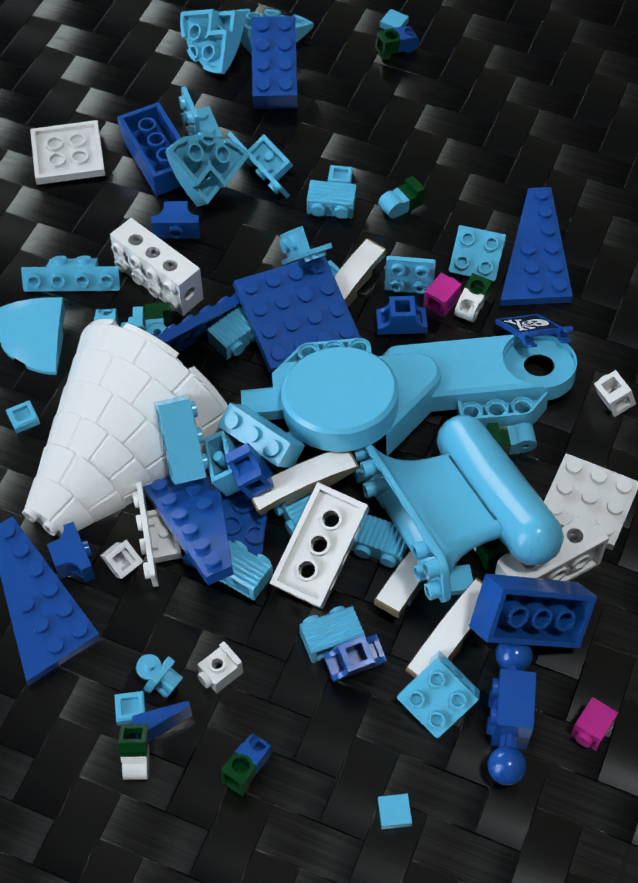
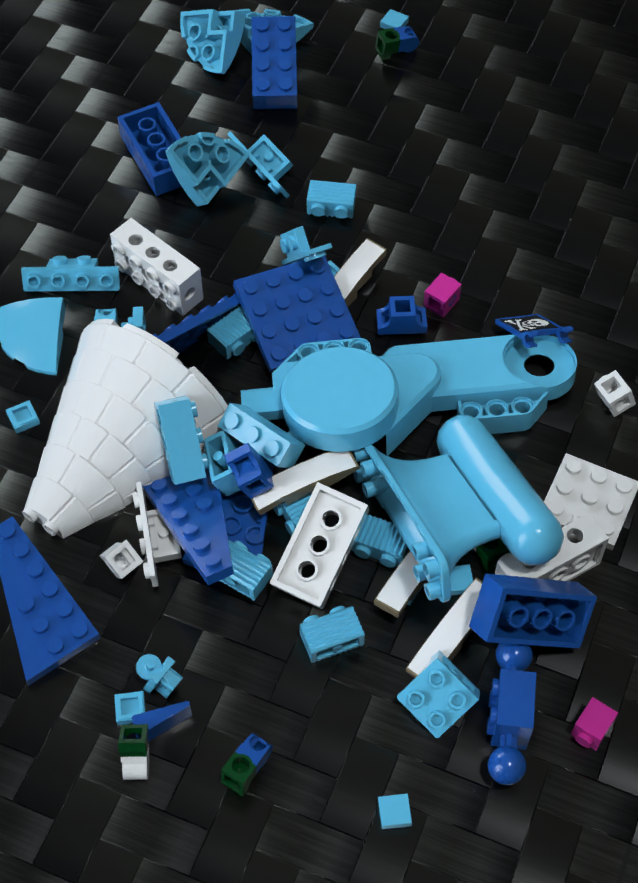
(67, 152): white plate -> none
(71, 554): blue brick -> none
(156, 316): dark green leg -> none
(175, 222): blue brick -> none
(197, 119): medium azure bracket -> none
(221, 677): white brick -> none
(340, 174): medium azure tile -> none
(354, 657): blue brick -> none
(403, 198): leg -> none
(409, 274): medium azure bracket -> none
(473, 297): white leg -> none
(477, 252): medium azure bracket -> none
(514, 438): medium azure leg -> none
(538, 259): blue wing -> none

